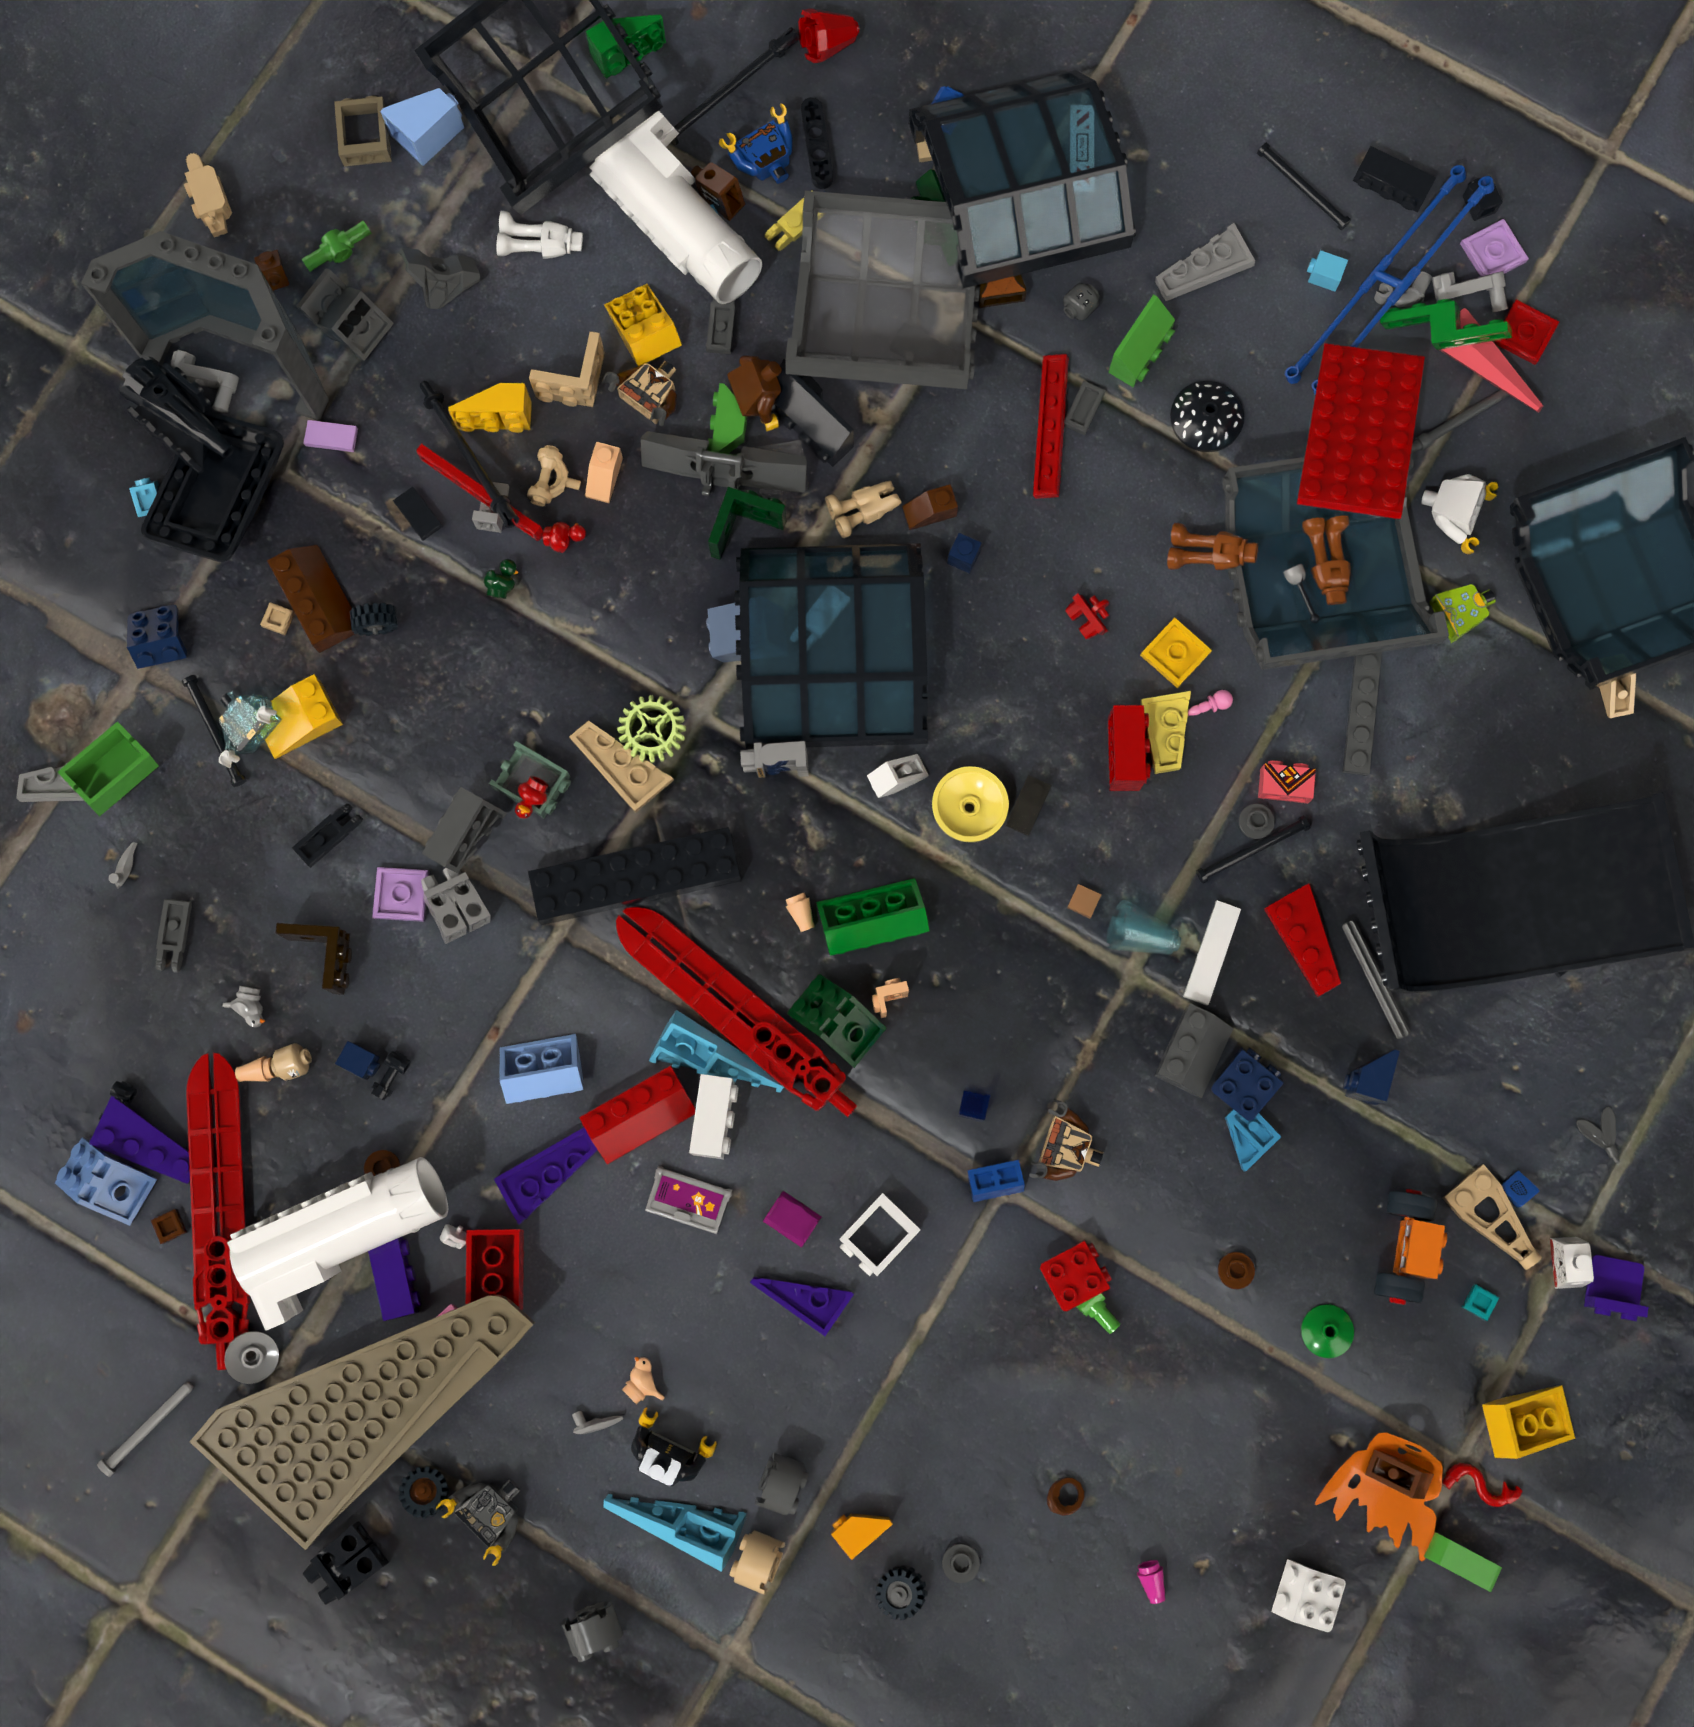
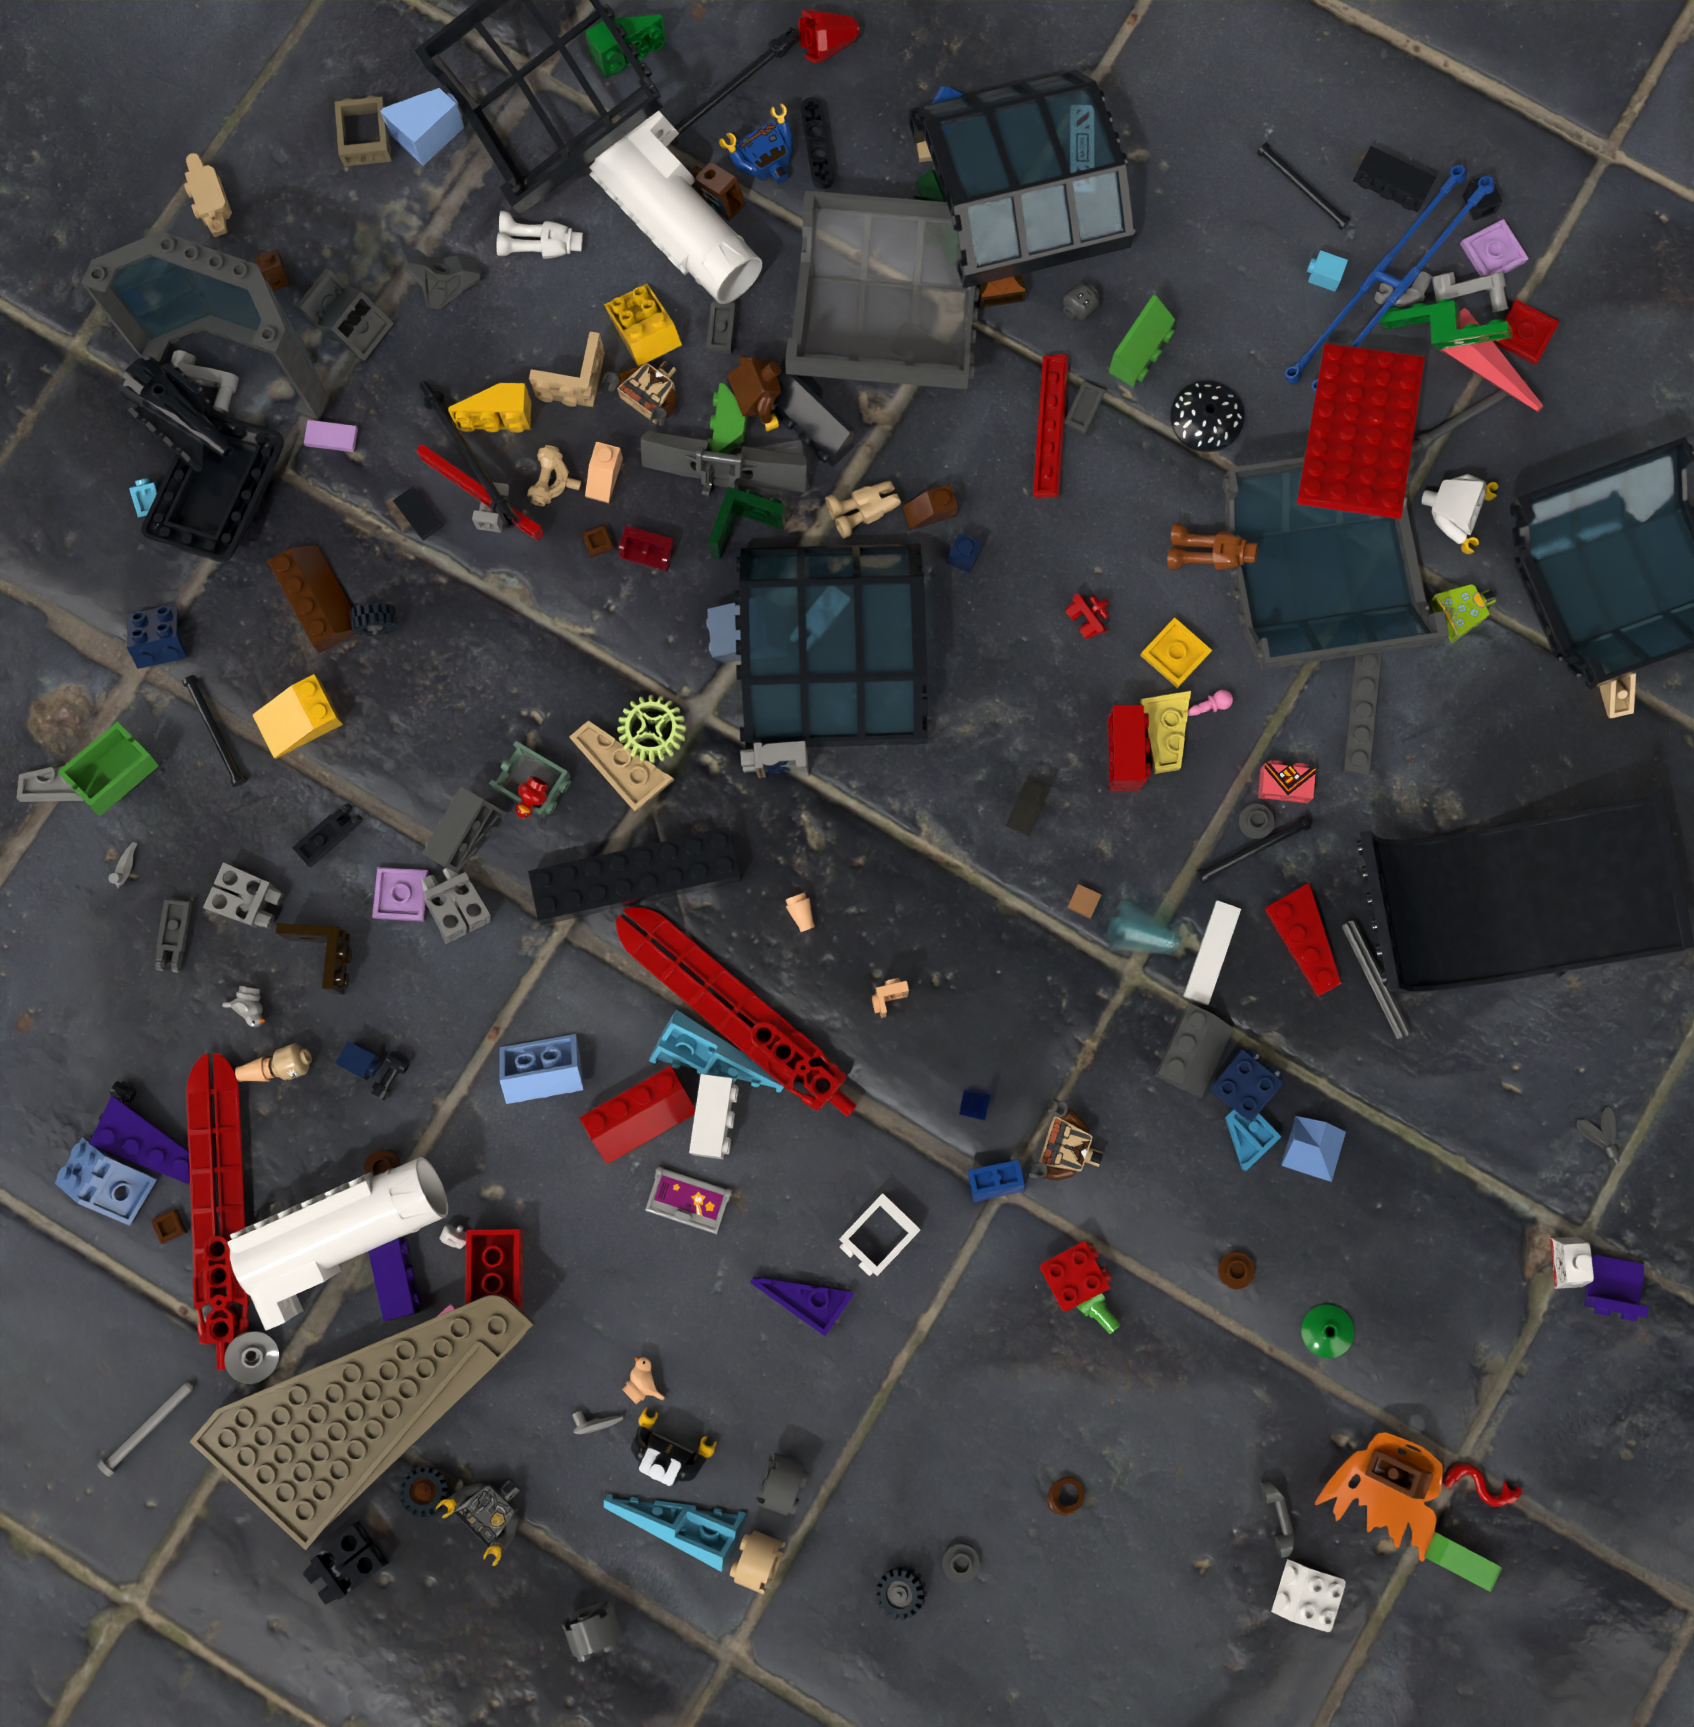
(245, 724): clear light blue torso -> none
(251, 901): none -> light grey hips
(277, 618): tan tile -> none
(336, 246): bright green pin -> none
(500, 584): dark green animal -> none
(540, 1176): dark purple wing -> none
(559, 535): red animal -> none
(597, 541): none -> reddish brown tile
(646, 548): none -> dark red hinge
(790, 224): light yellow hinge -> none
(792, 1219): magenta piece -> none
(837, 1019): dark green bracket -> none
(858, 1531): light orange slope -> none
(873, 916): green slope -> none
(897, 775): white slope -> none
(972, 787): light yellow dish -> none
(1152, 1580): dark pink cone -> none
(1218, 259): light grey wing -> none
(1285, 1541): none -> dark grey bar
(1296, 576): hinge -> none
(1313, 1148): none -> medium blue slope
(1332, 575): dark orange piece -> none
(1372, 1080): dark blue slope -> none
(1417, 1248): brick -> none
(1470, 1193): tan plate -> none
(1480, 1302): teal tile -> none
(1519, 1189): blue slope -> none
(1528, 1422): yellow slope -> none

